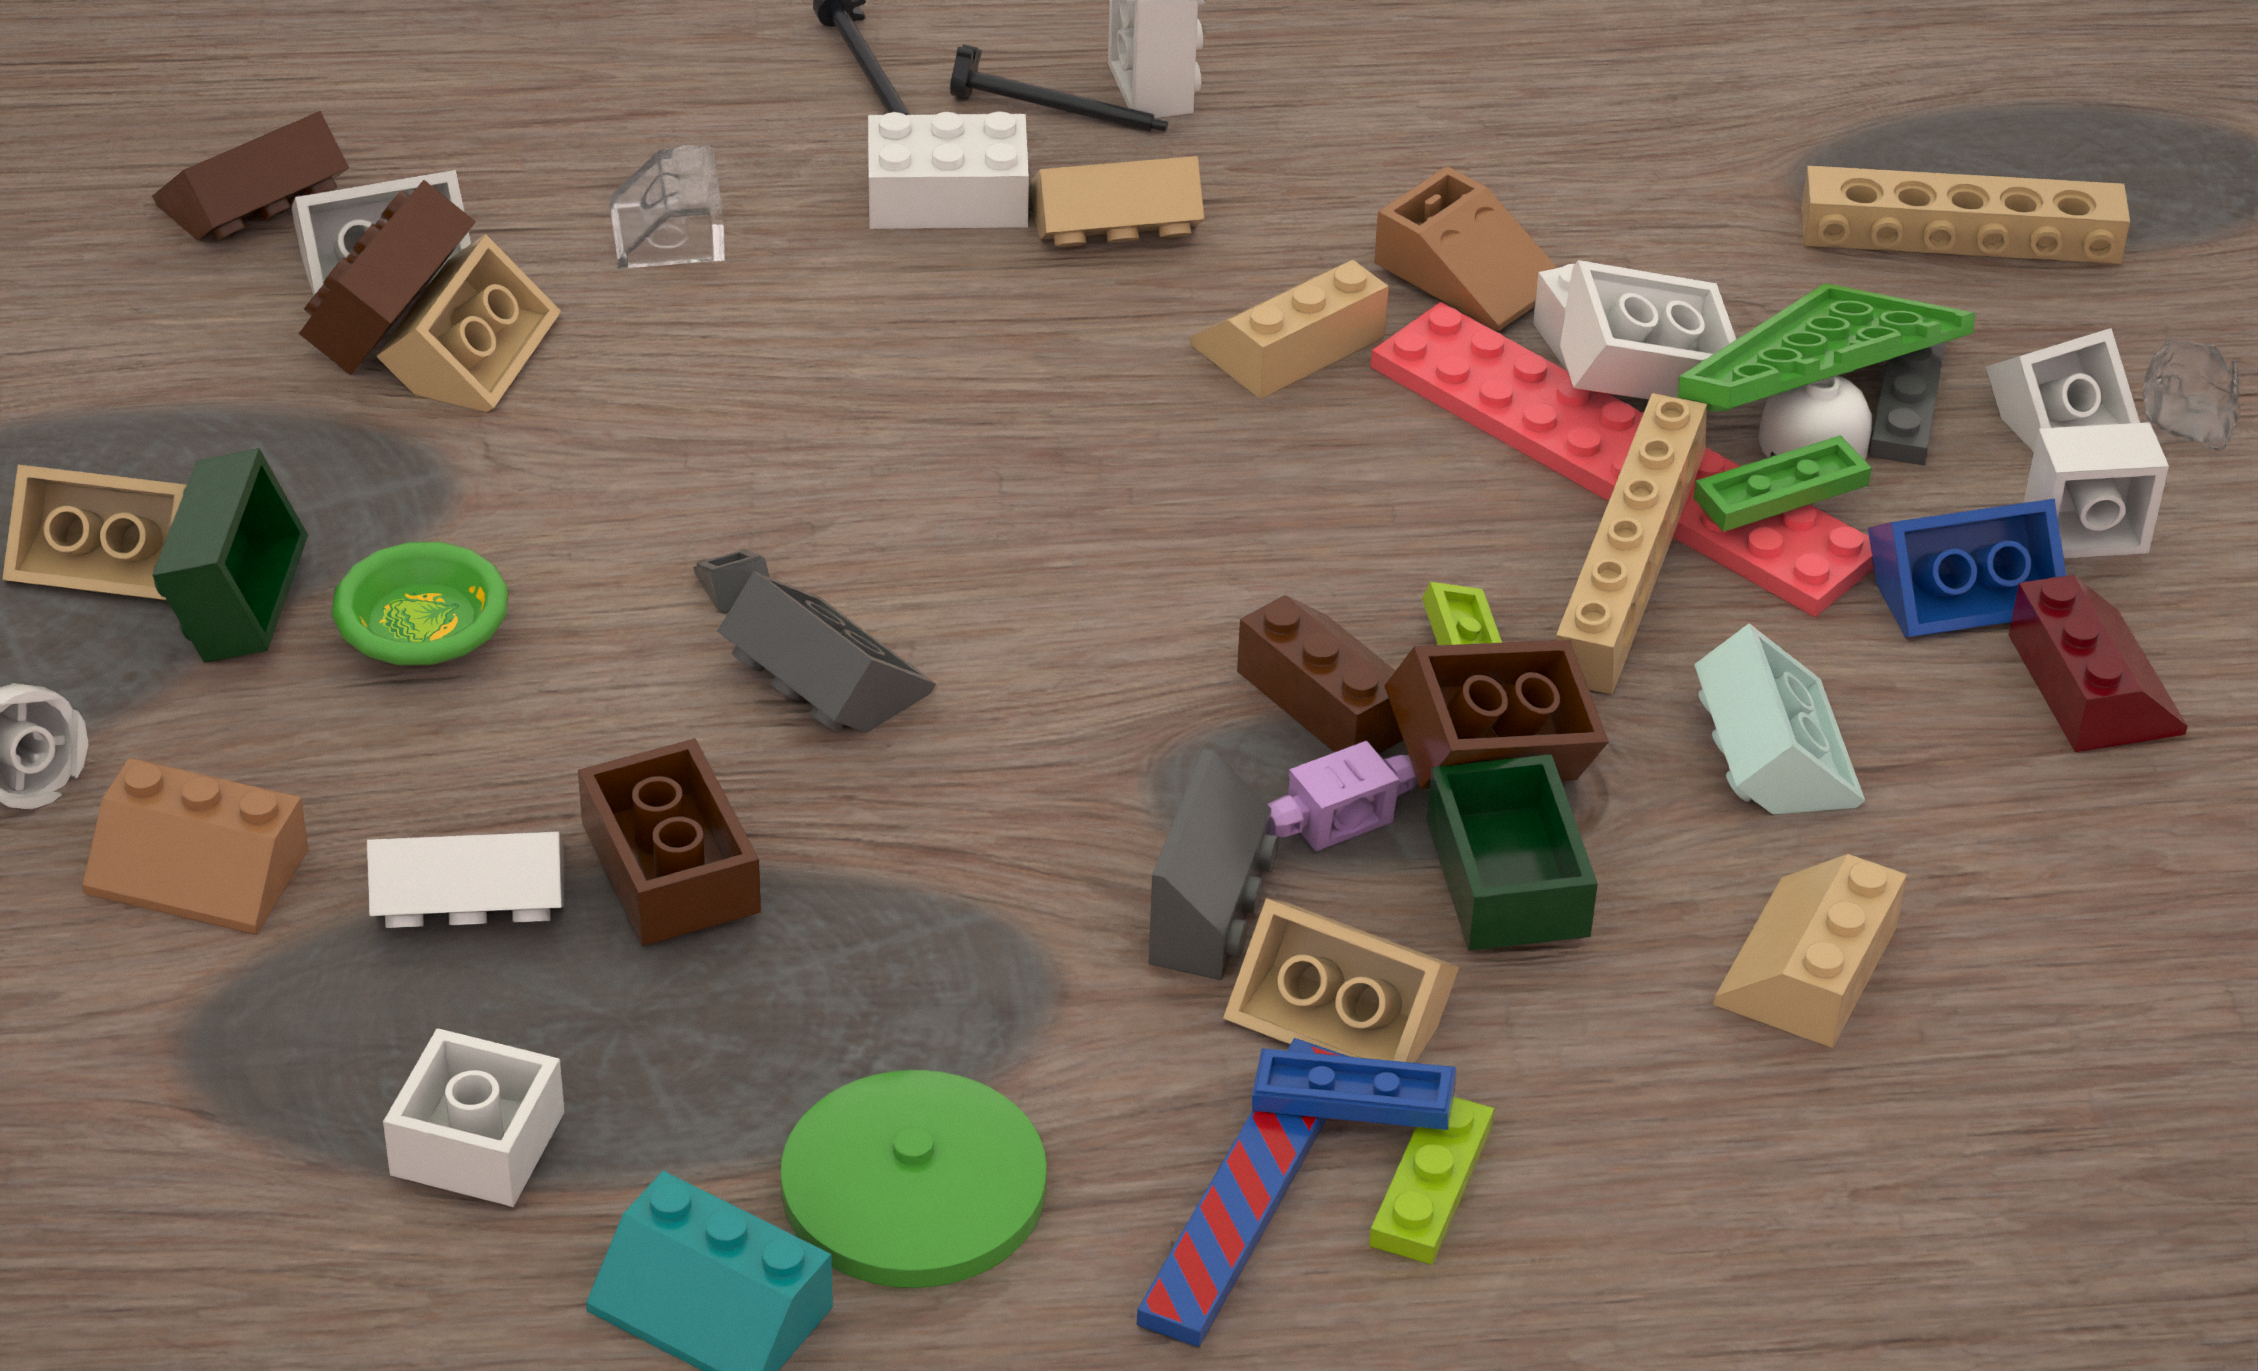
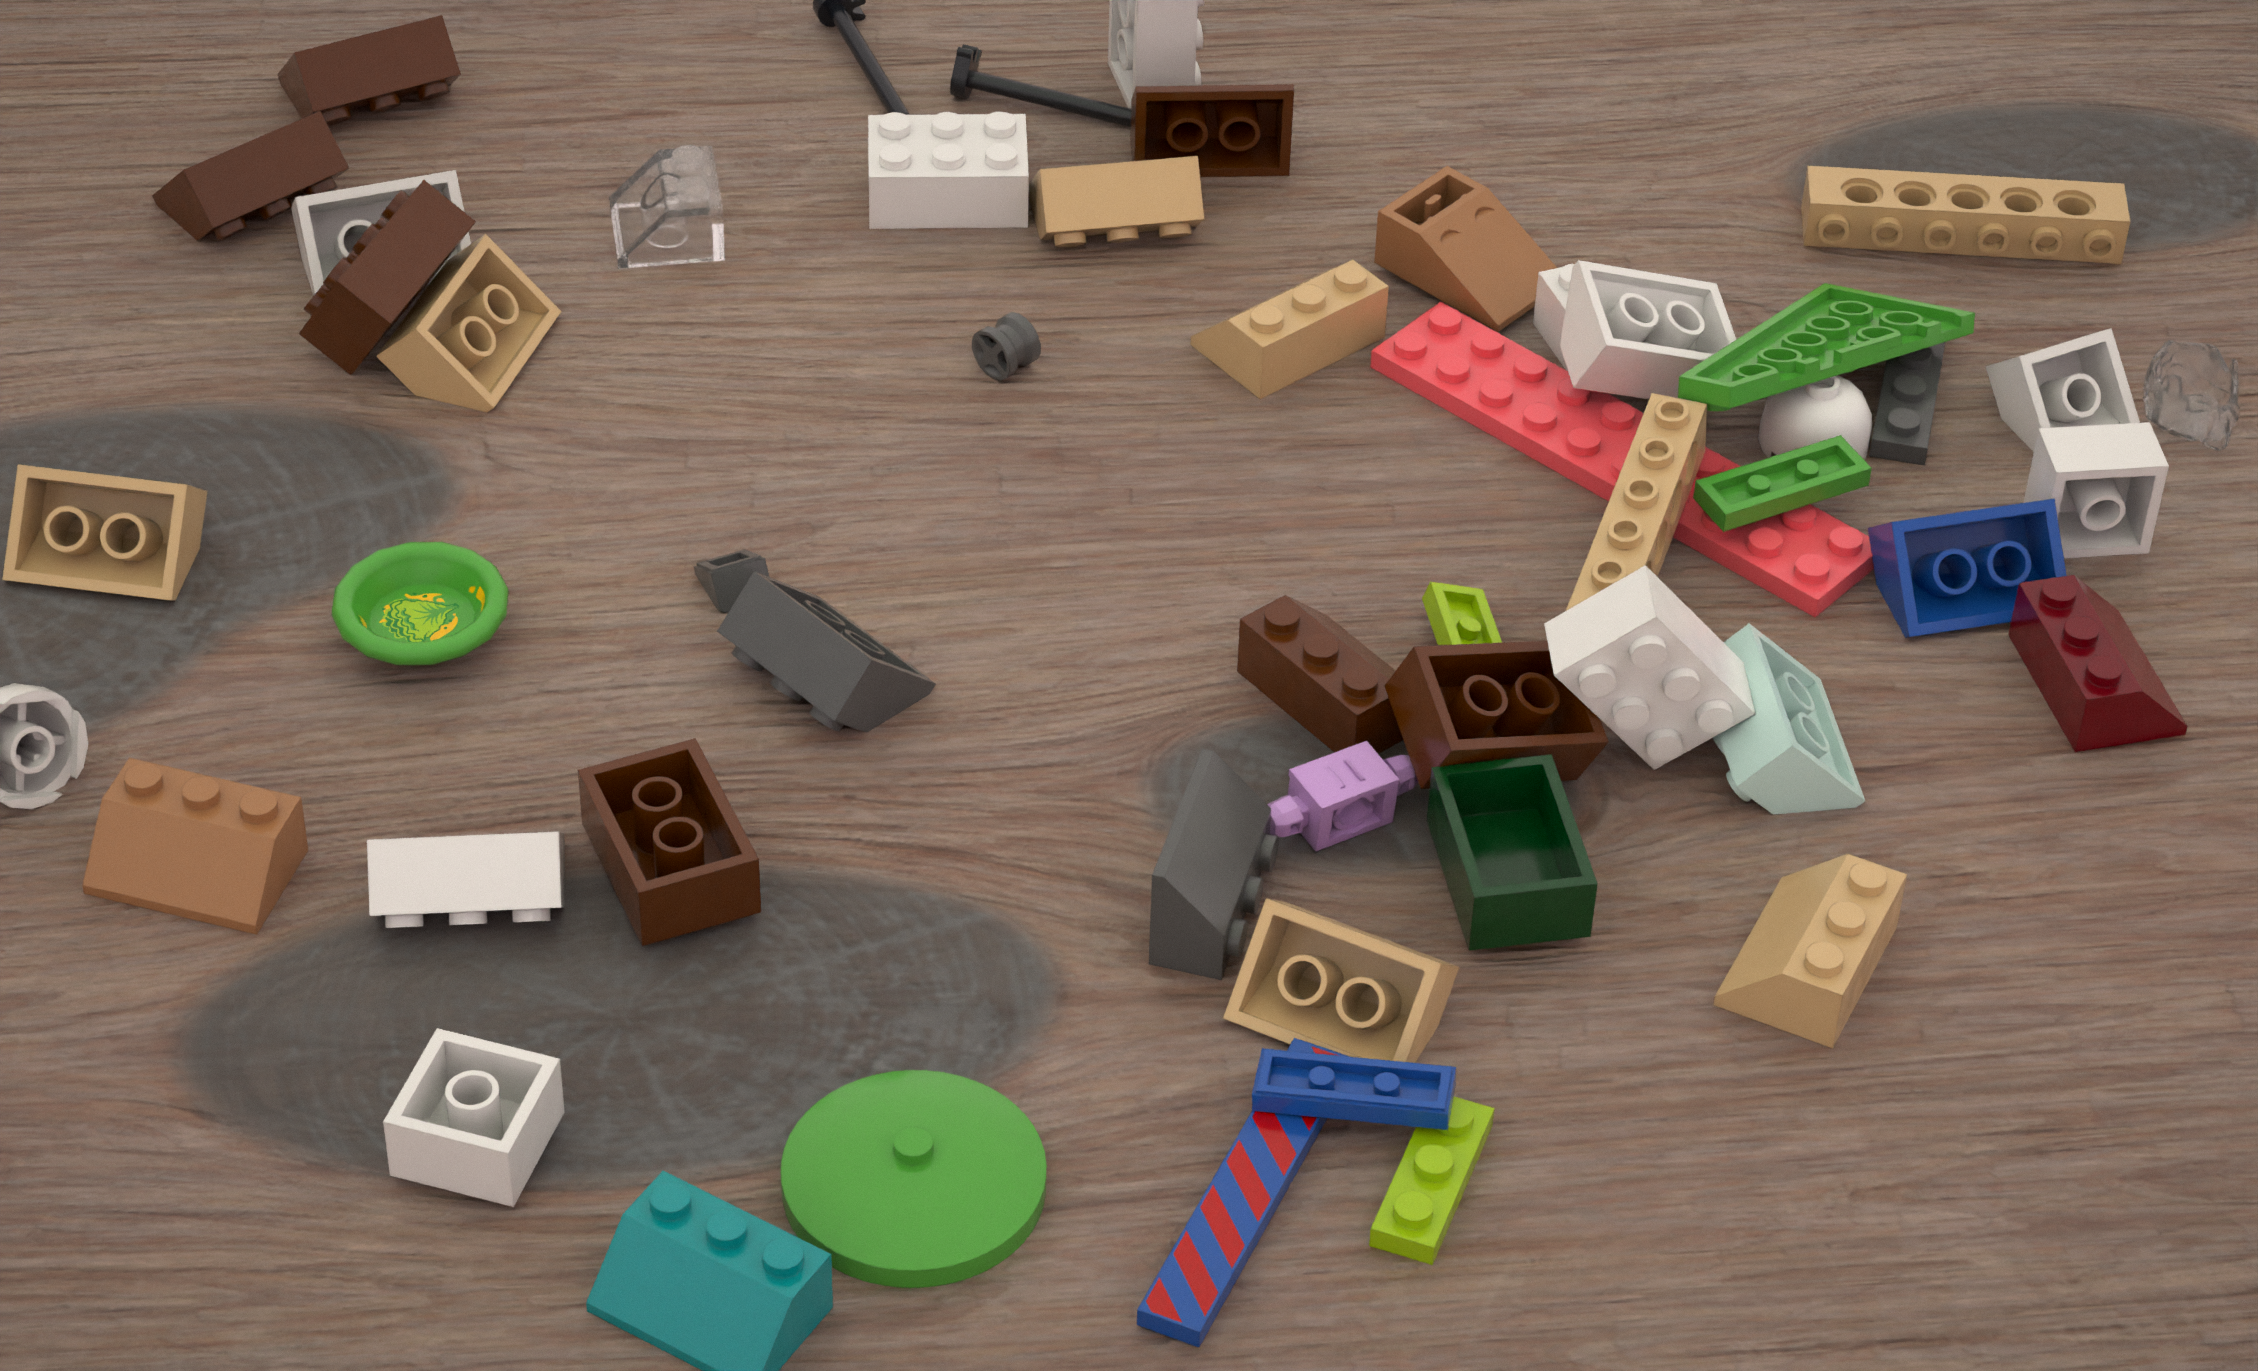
(230, 555): dark green piece -> none
(371, 71): none -> reddish brown slope
(1006, 346): none -> dark grey wheel
(1227, 126): none -> reddish brown slope
(1649, 668): none -> white brick

